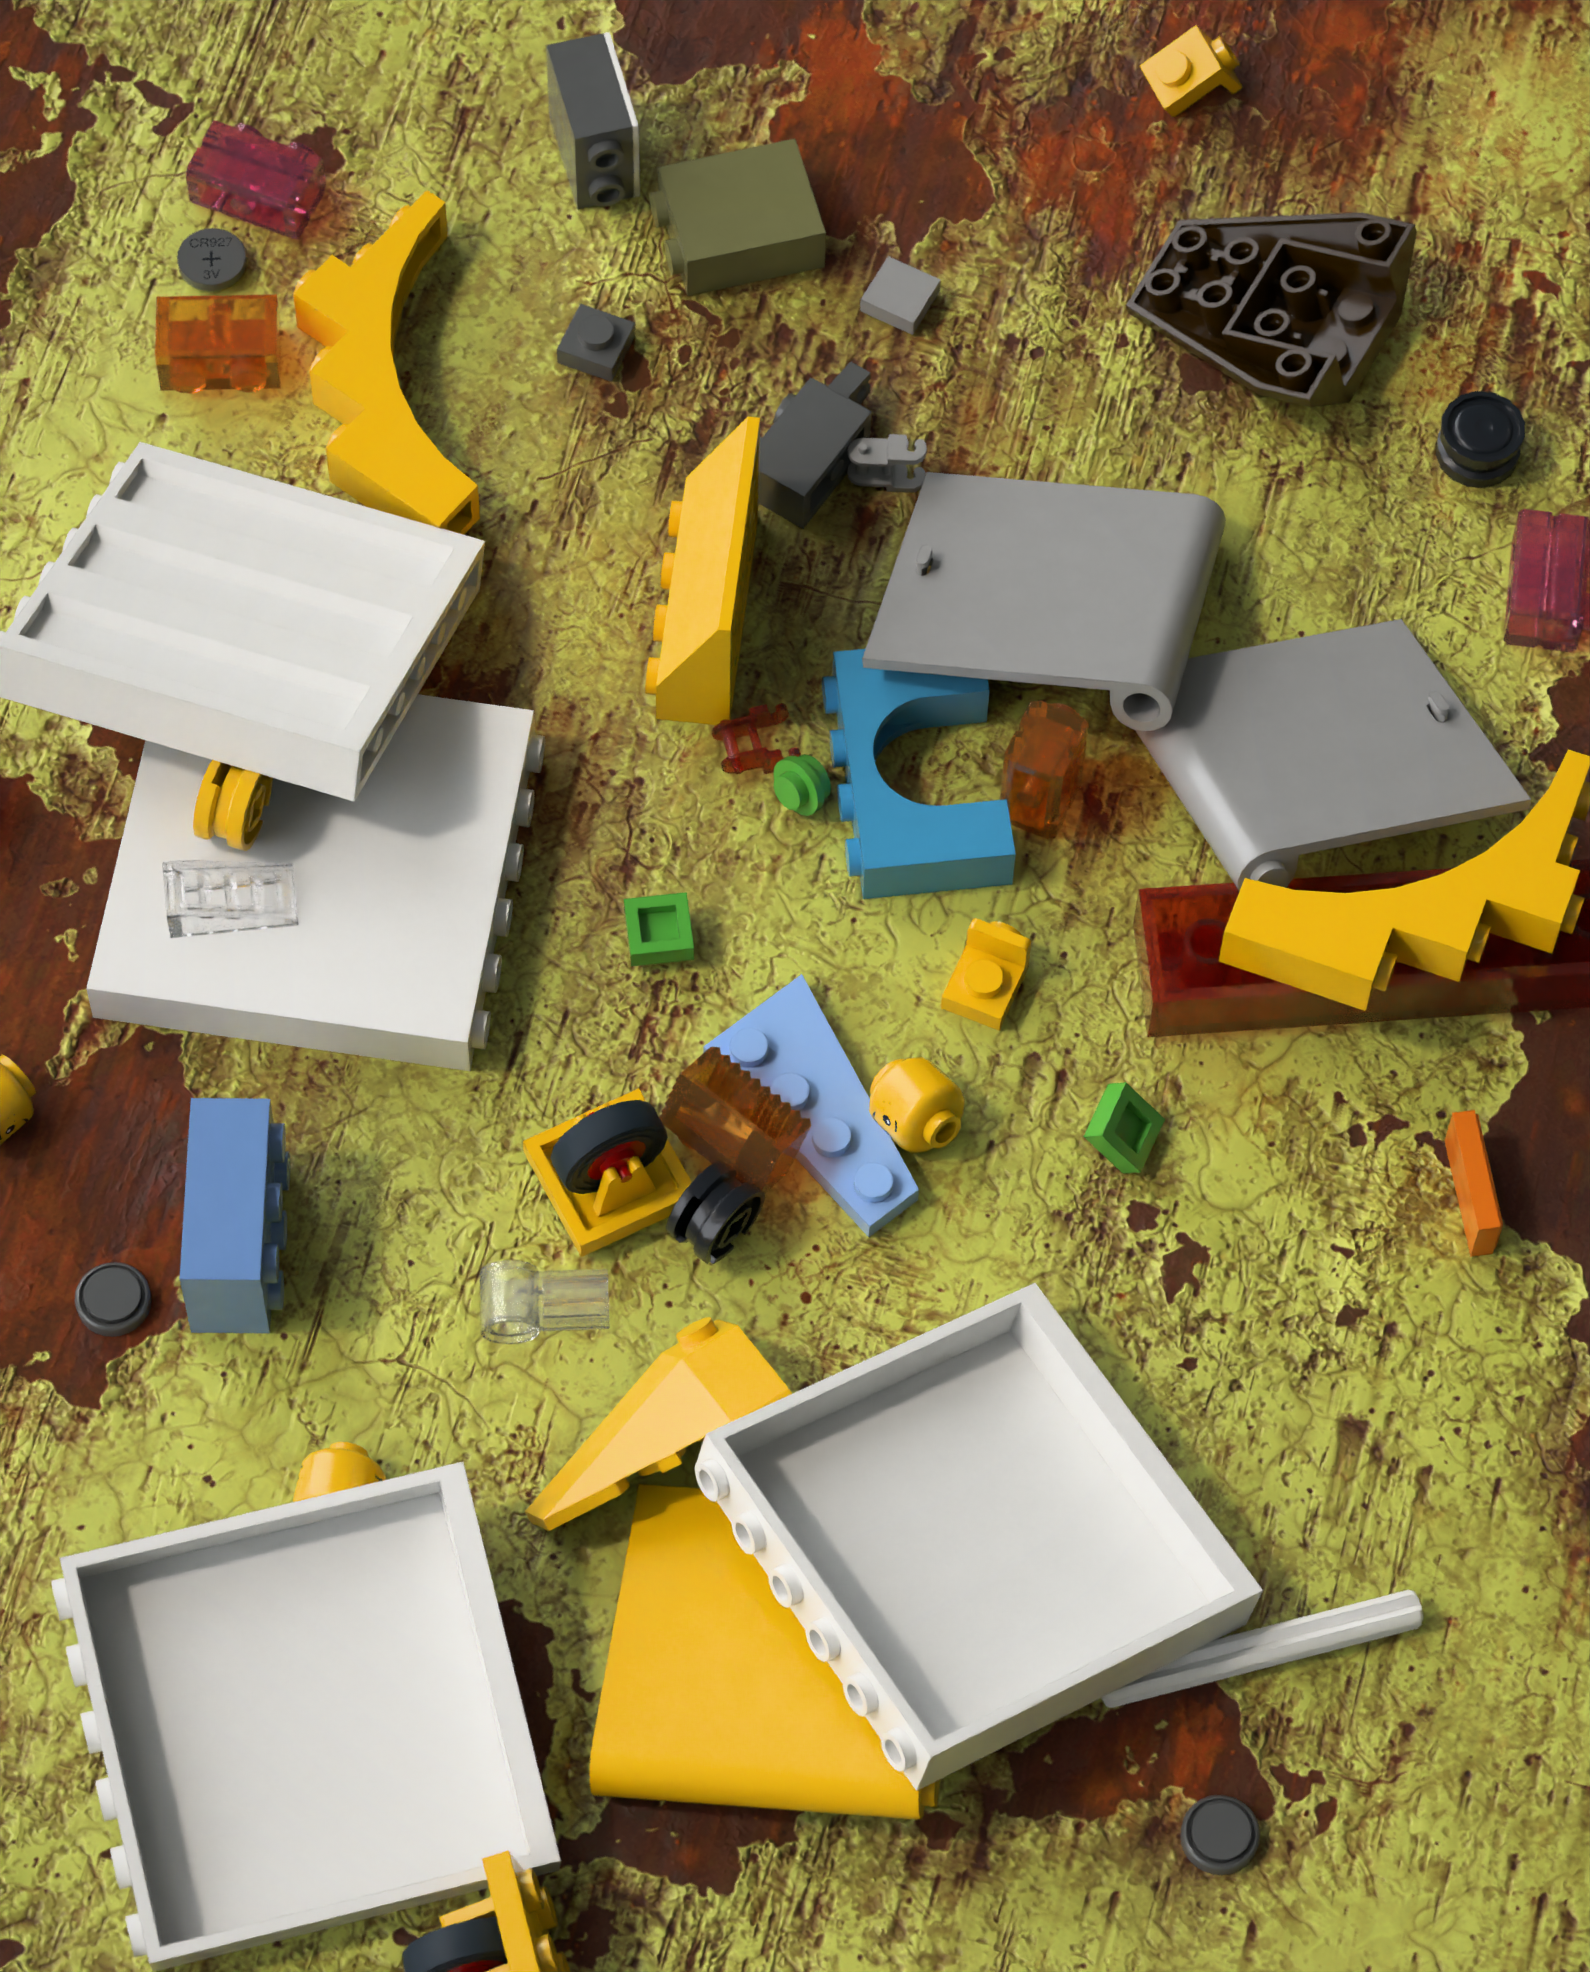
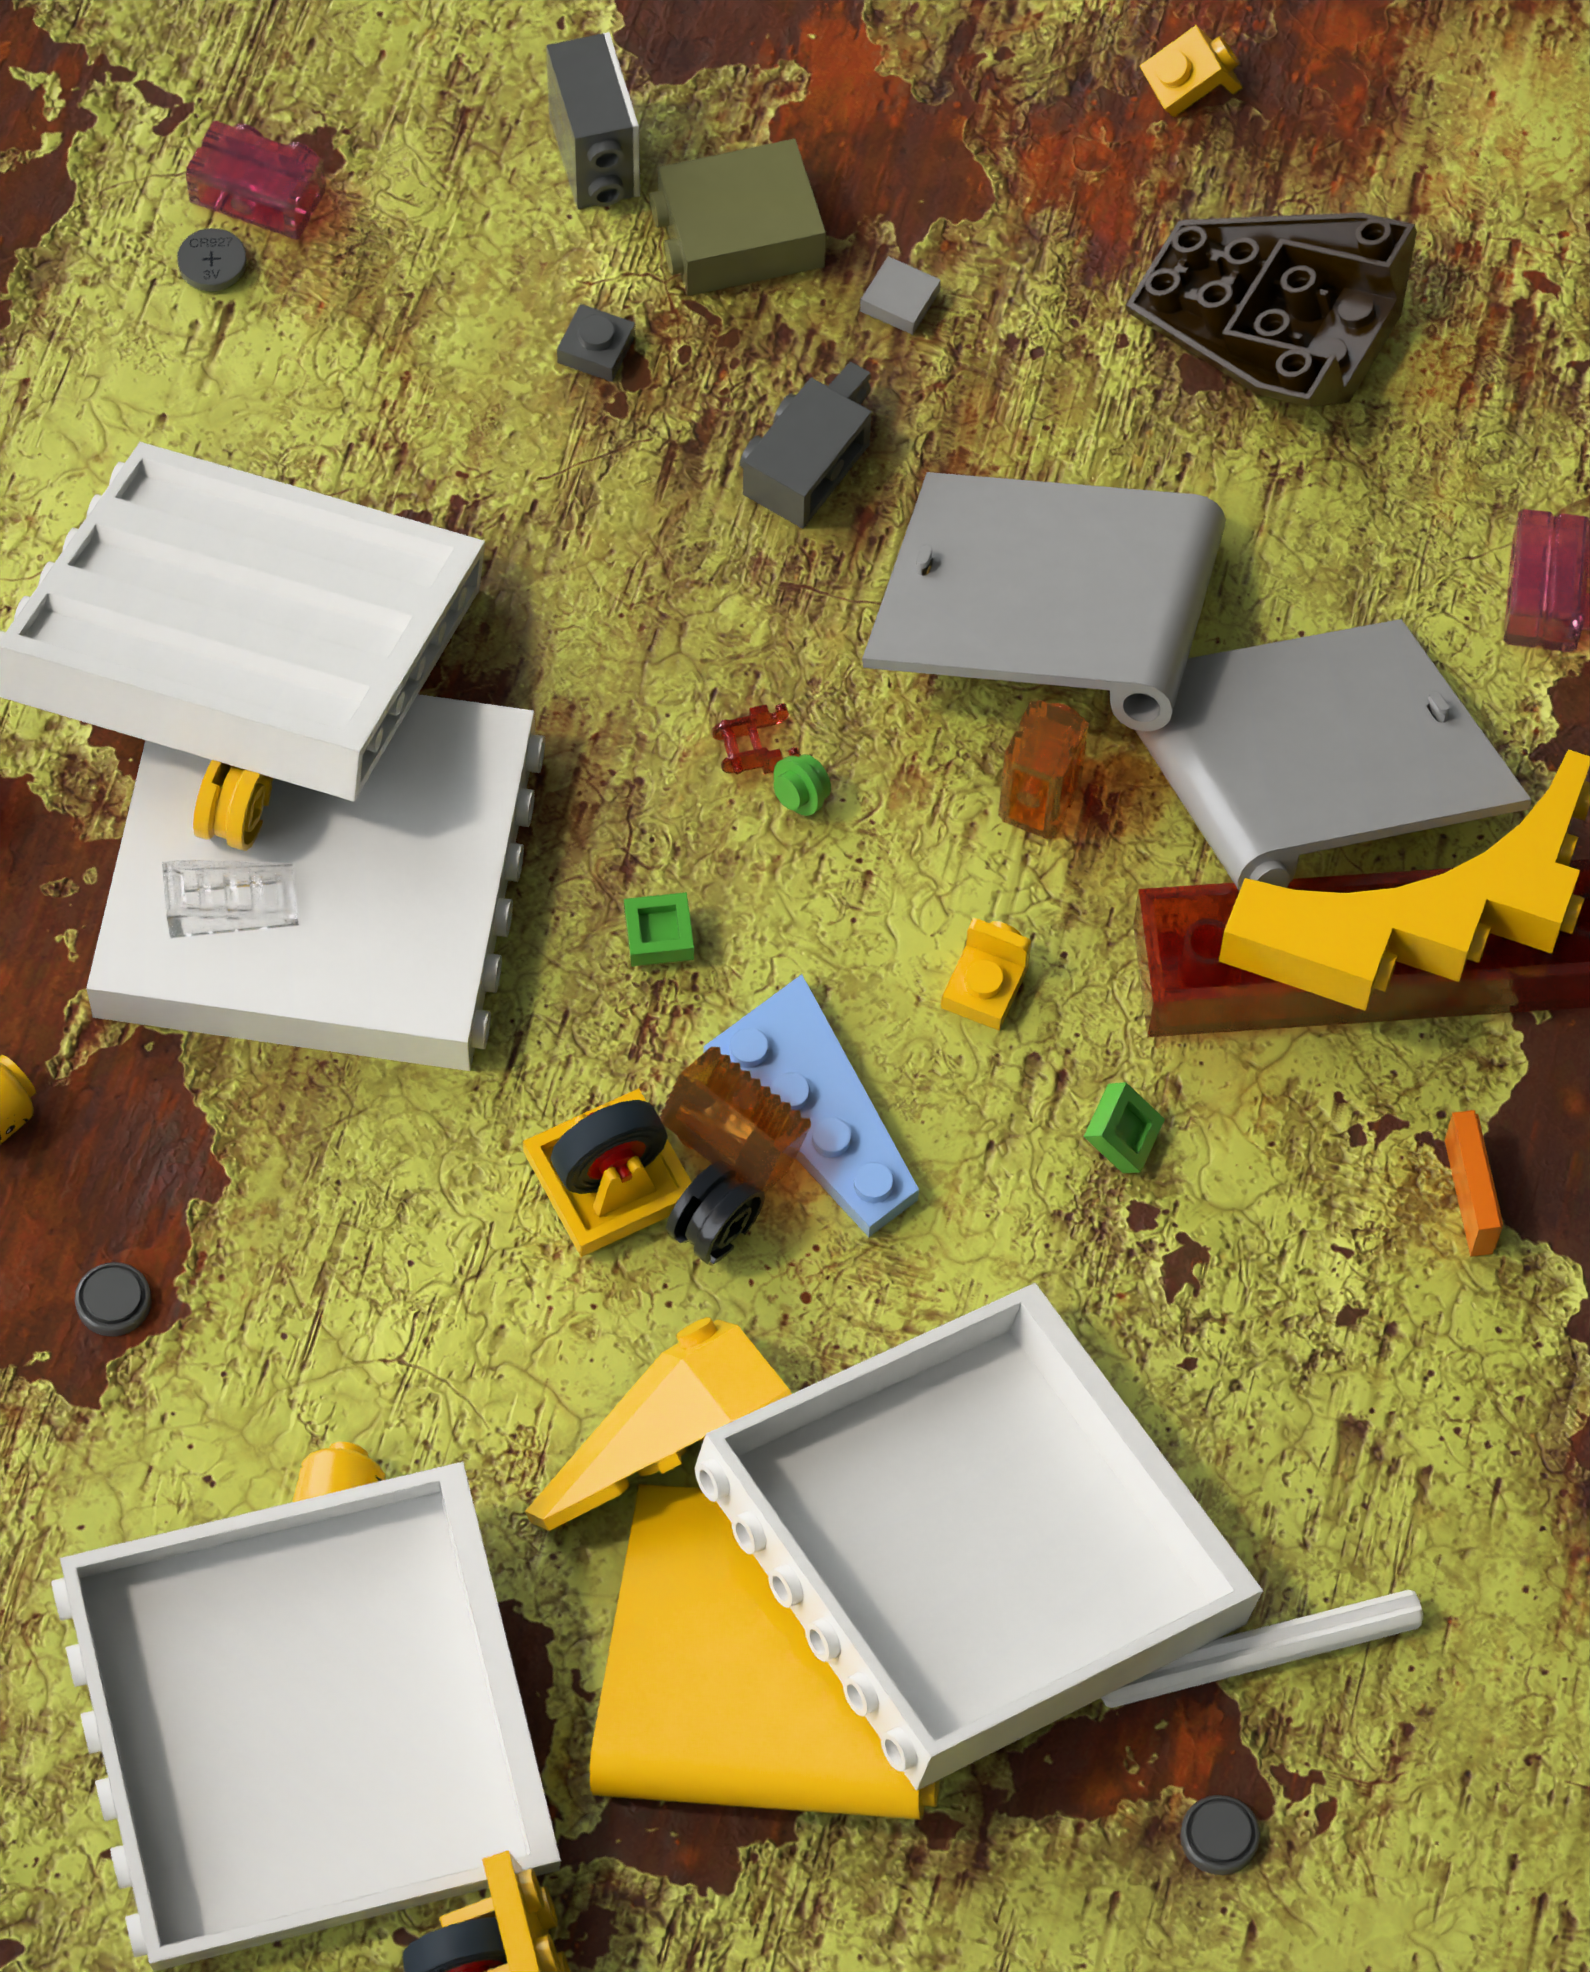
(218, 343): clear orange brick -> none
(233, 1215): medium blue brick -> none
(355, 312): yellow arch -> none
(523, 1301): clear piece -> none
(707, 583): yellow slope -> none
(884, 462): light grey piece -> none
(899, 842): dark azure arch -> none
(916, 1104): yellow head -> none
(1480, 439): black wheel -> none

